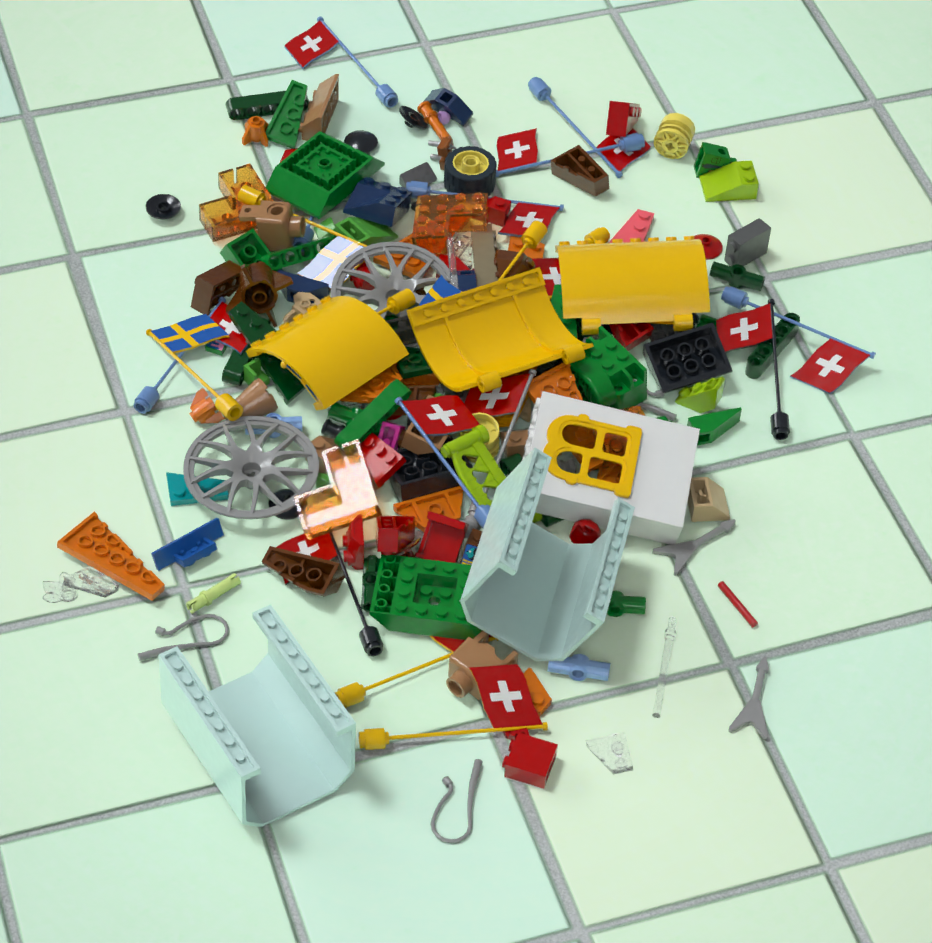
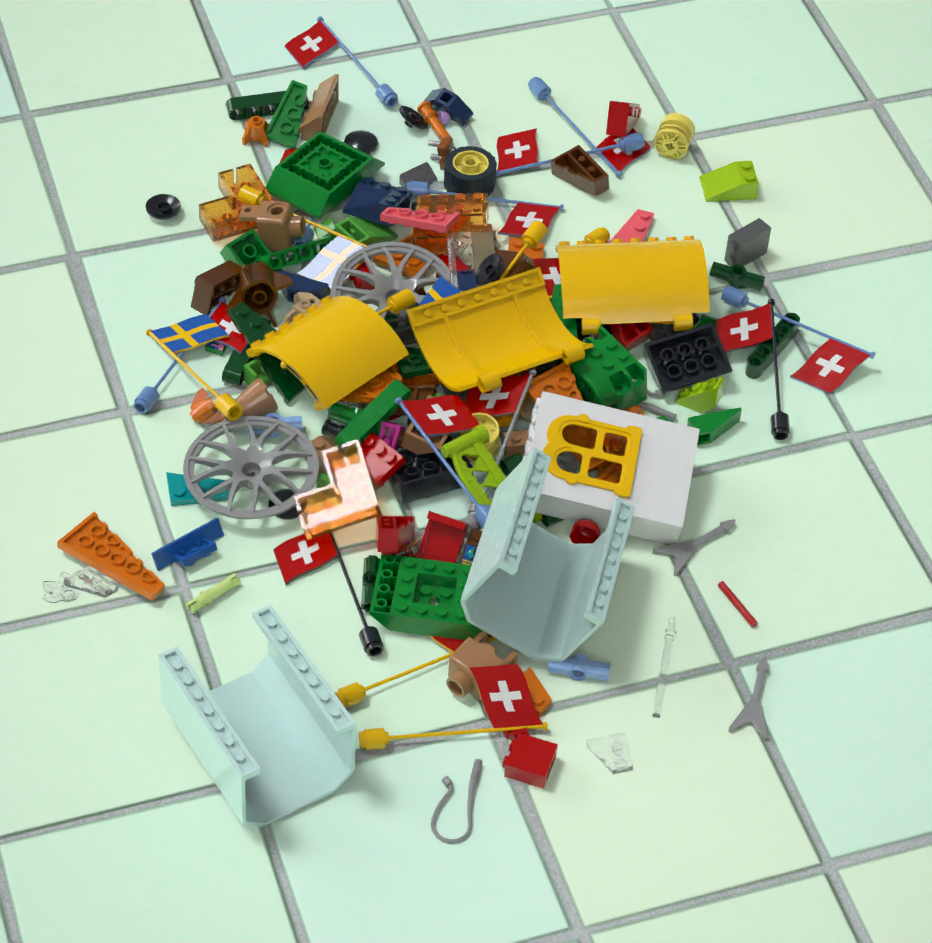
(162, 631): light grey piece -> none
(305, 571): reddish brown wedge -> none
(354, 544): red slope -> none
(420, 218): none -> coral wing
(443, 502): orange wing -> none
(489, 269): none -> black dish
(499, 210): red slope -> none
(623, 604): green piece -> none
(707, 501): tan slope -> none
(711, 158): green torso -> none
(711, 245): red dish -> none

